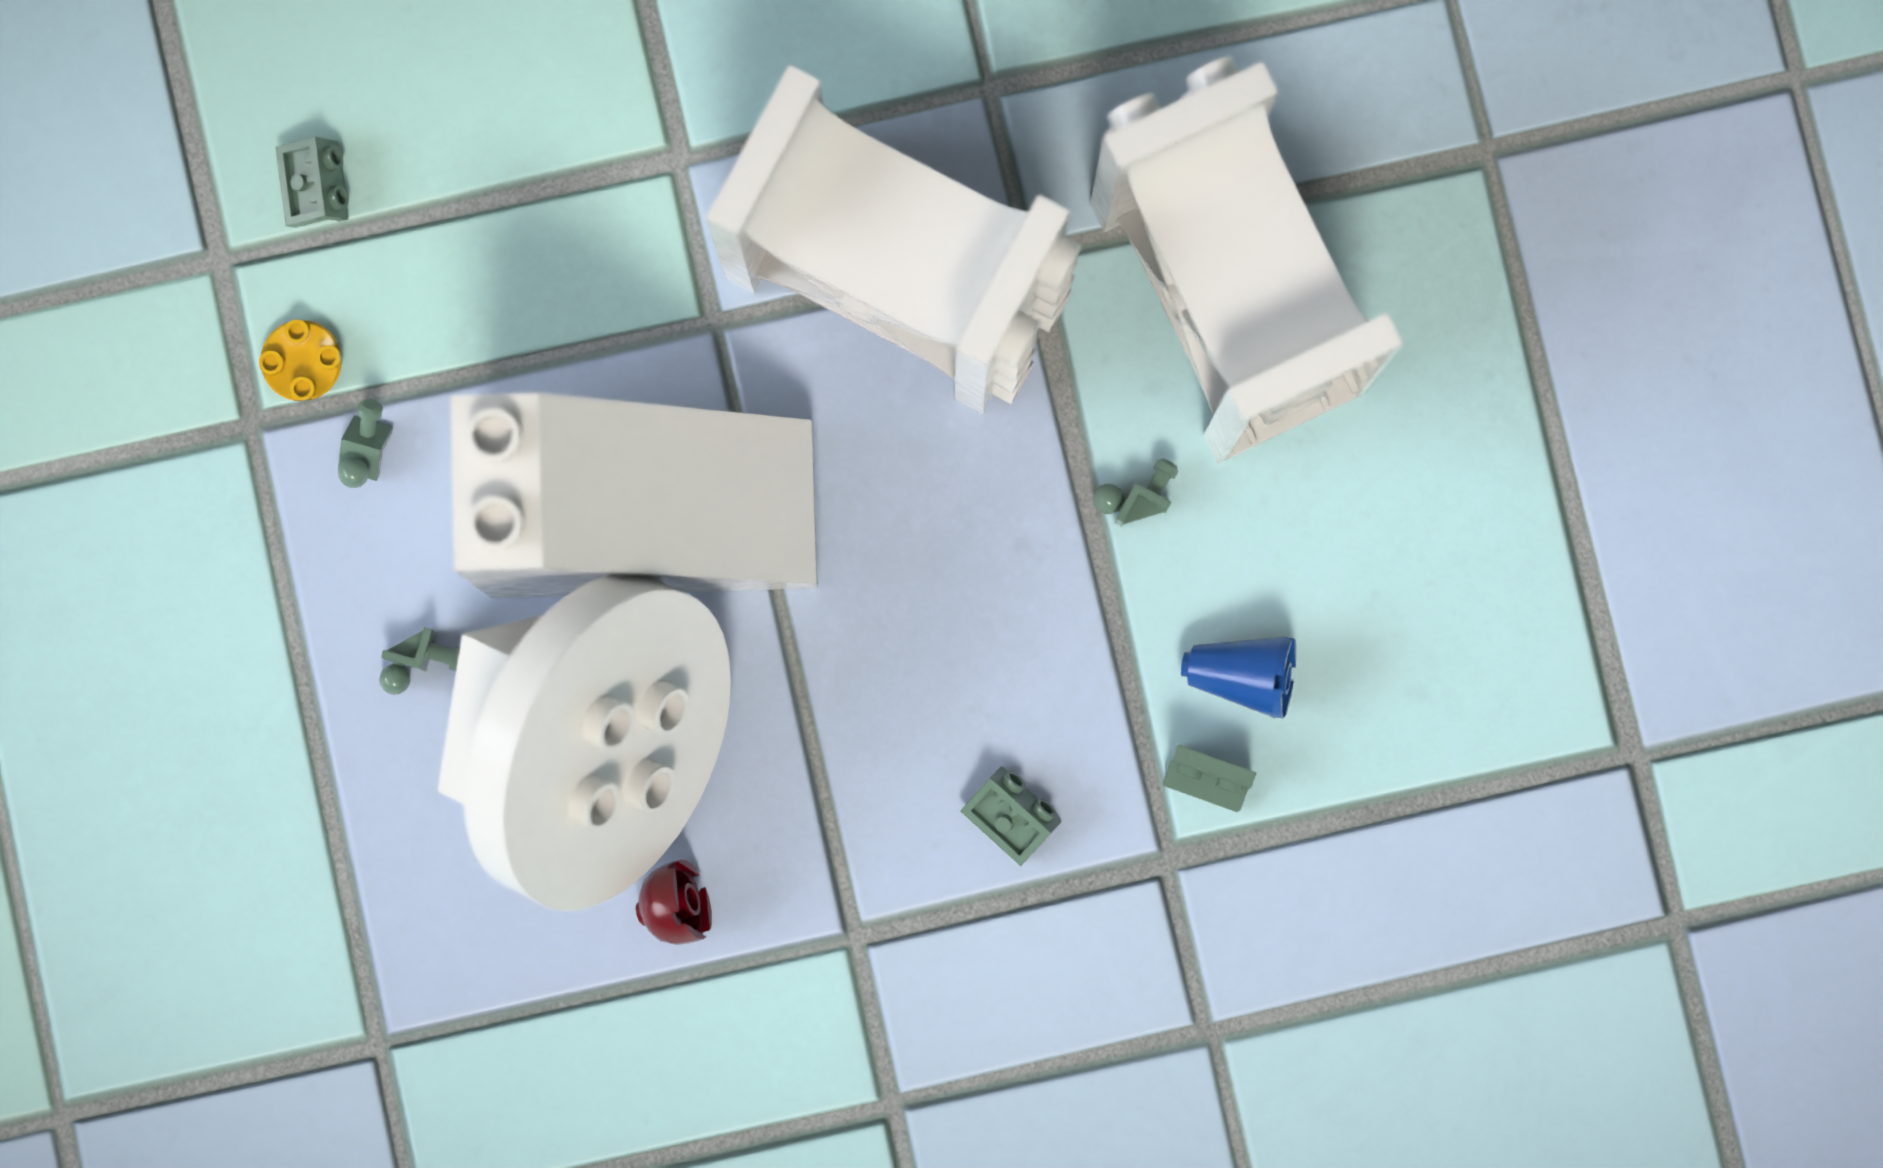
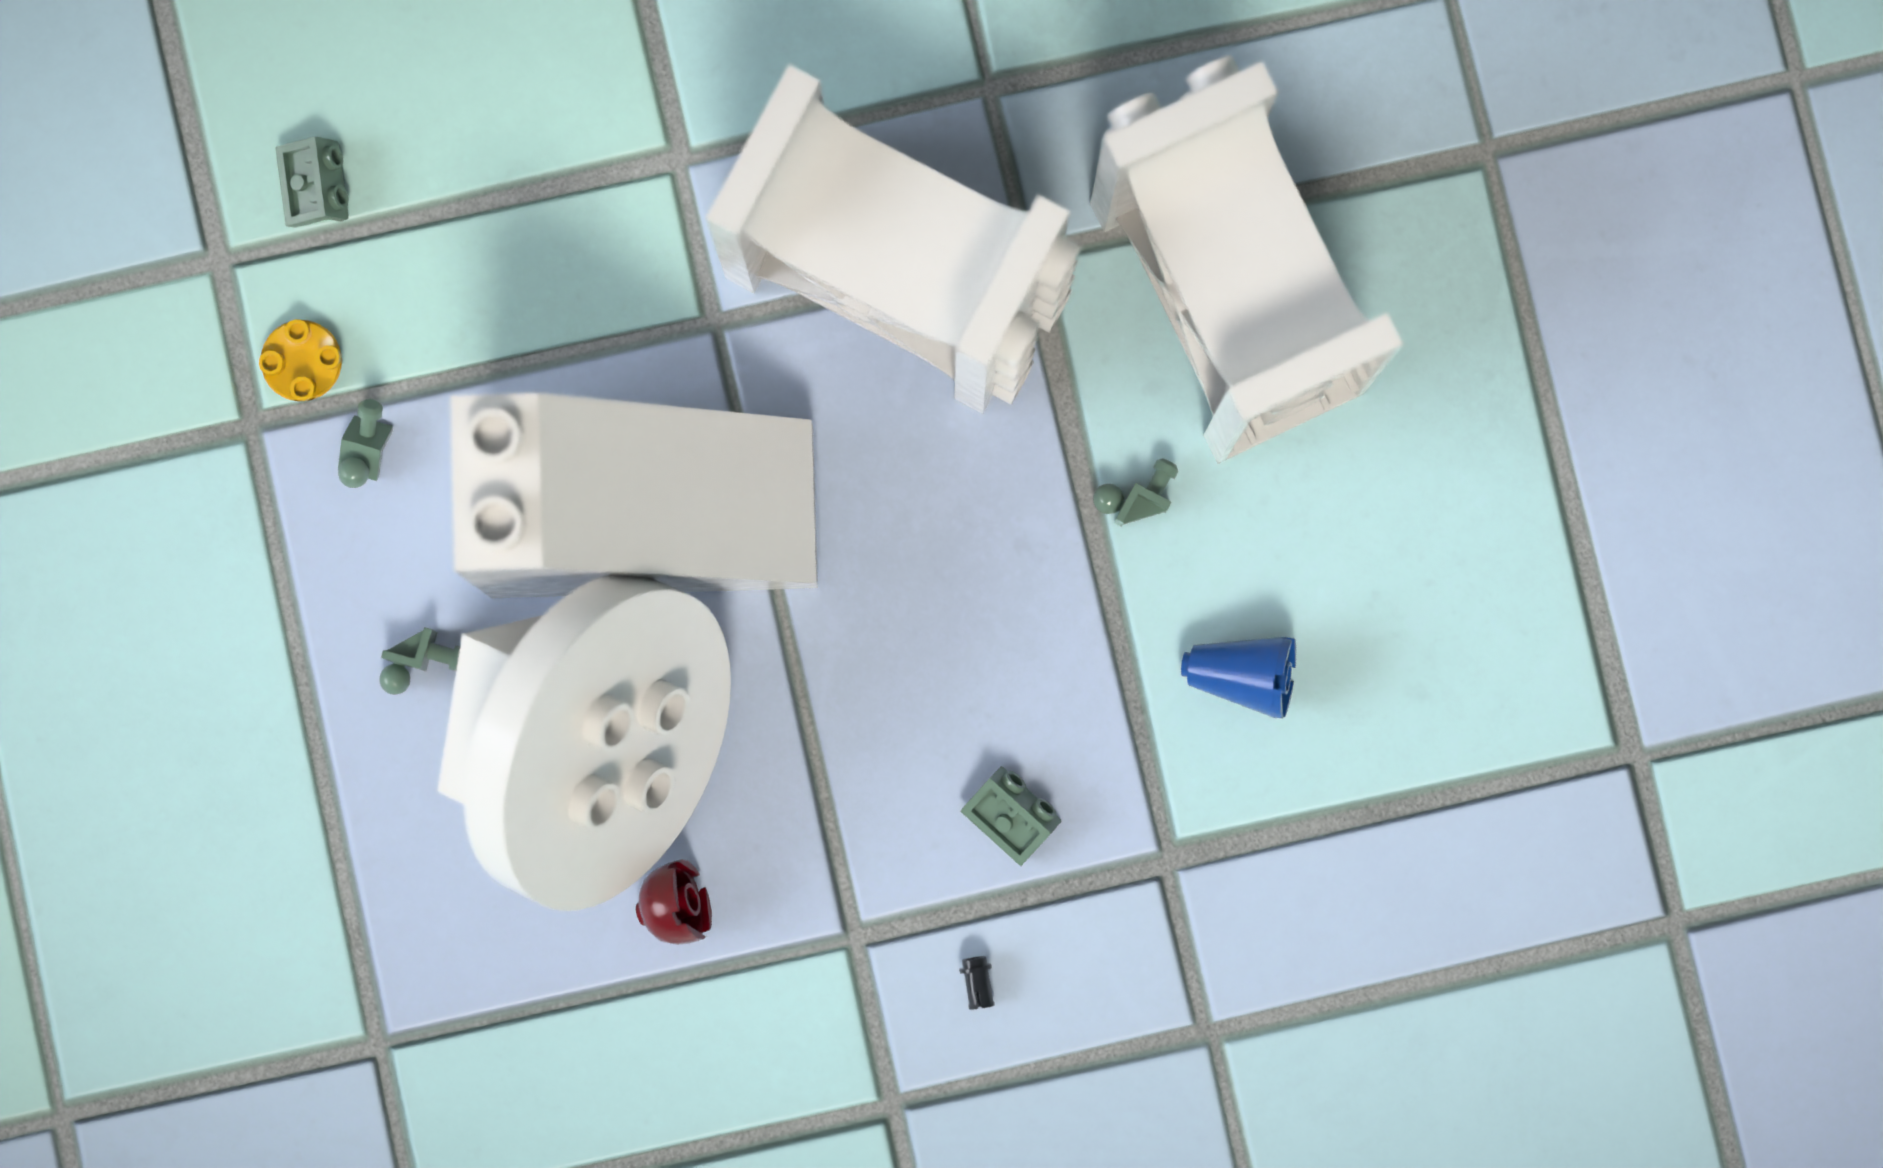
(977, 982): none -> black pin
(1208, 778): sand green bracket -> none

